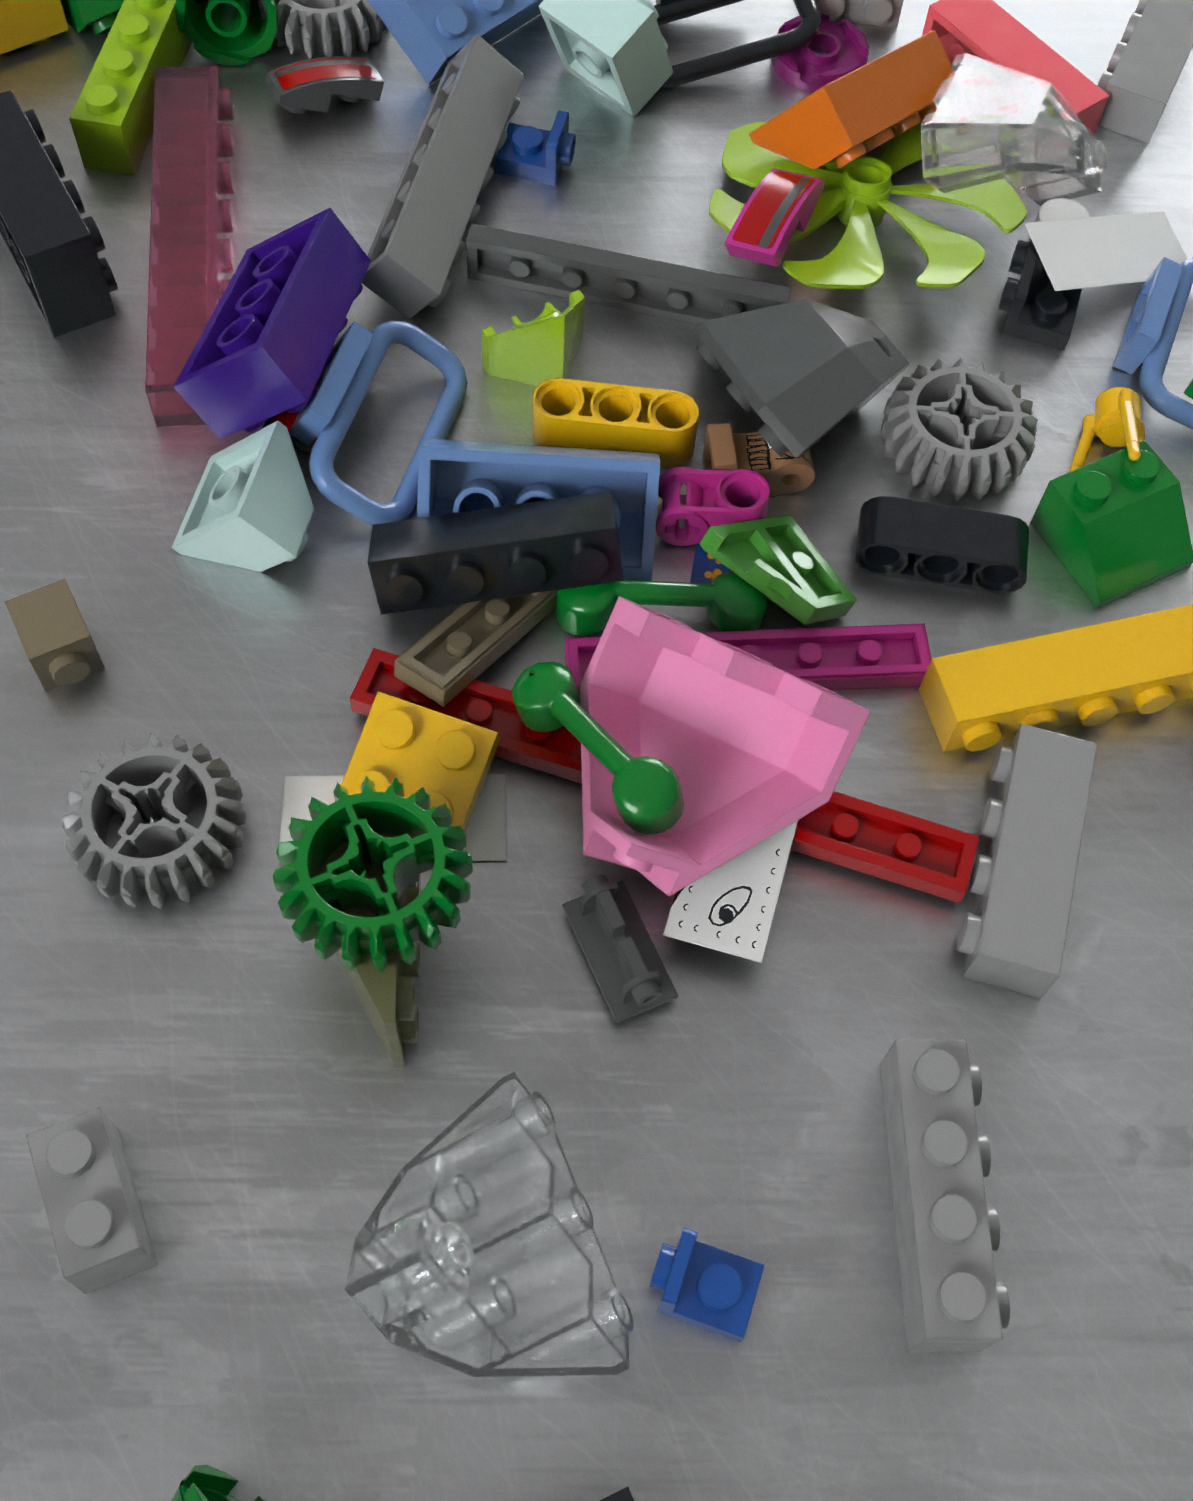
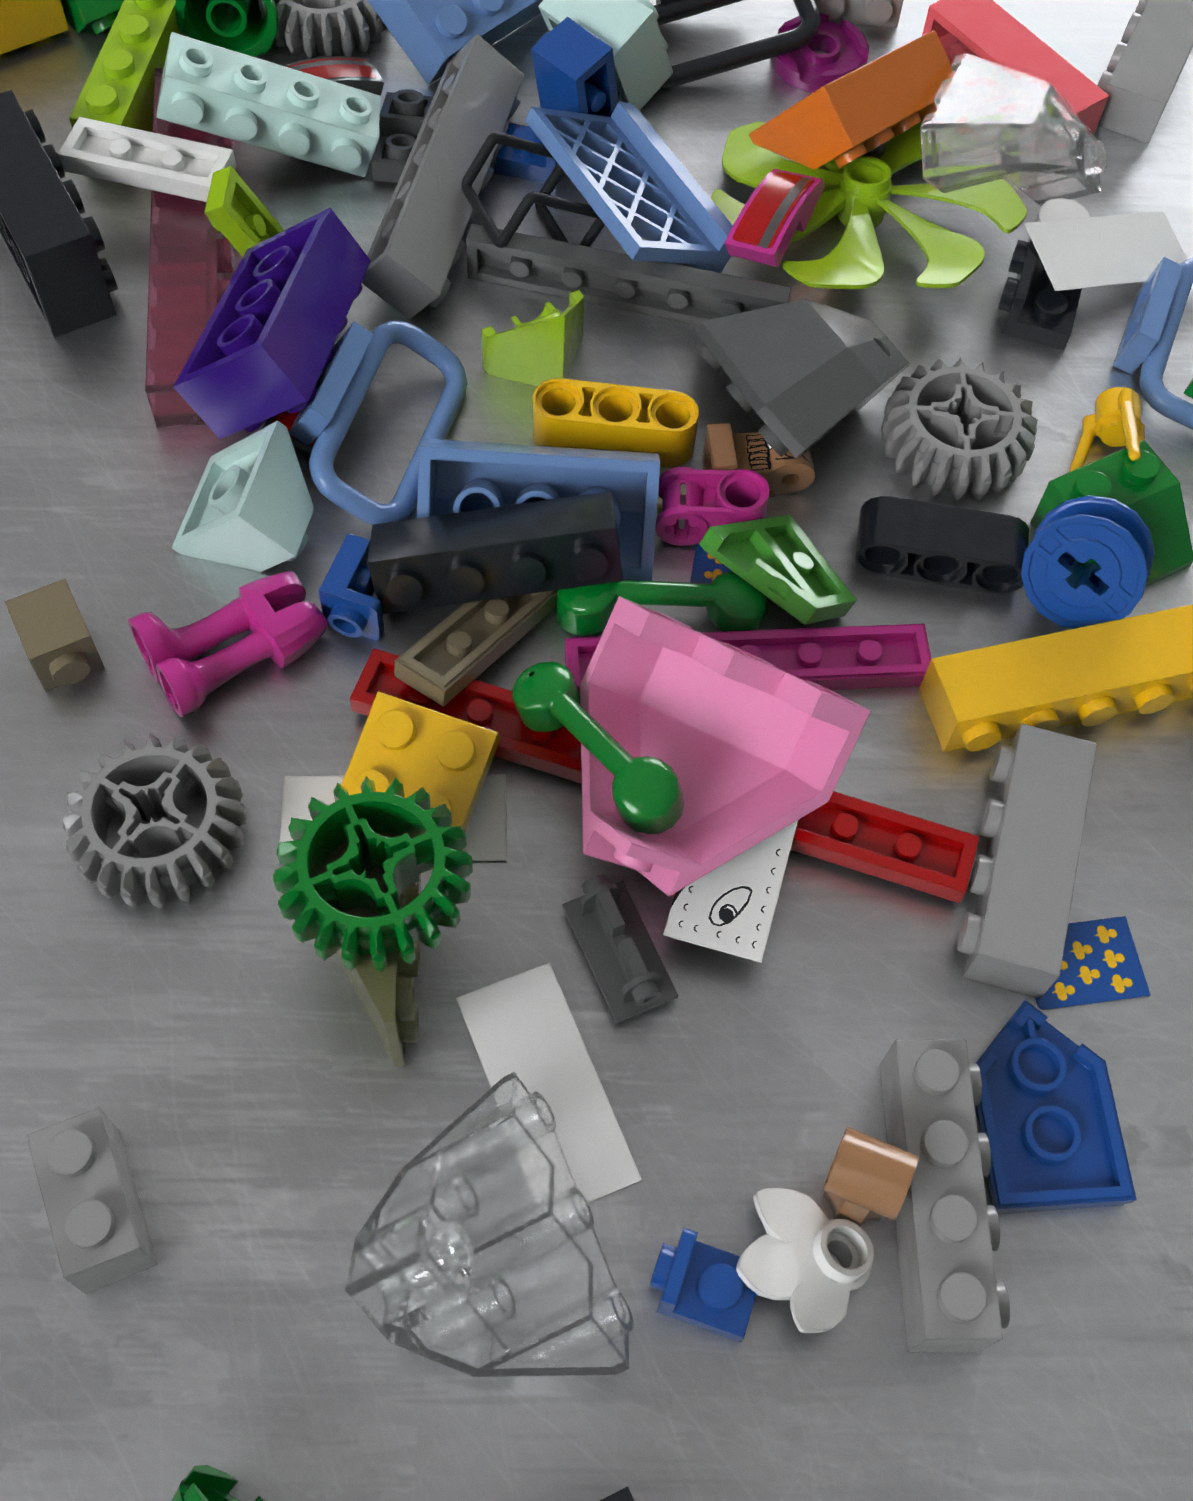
(143, 158): none -> white plate
(238, 211): none -> lime plate
(268, 105): none -> light aqua brick
(268, 607): none -> dark pink piece
(349, 591): none -> blue bracket
(399, 126): none -> dark grey slope
(531, 1031): none -> white sticker
(541, 199): none -> black piece
(575, 71): none -> blue brick
(636, 185): none -> medium blue fence
(796, 1261): none -> white plate
(868, 1178): none -> medium nougat piece
(1049, 1121): none -> blue tile
(1080, 532): none -> blue piece
(1097, 966): none -> blue sticker

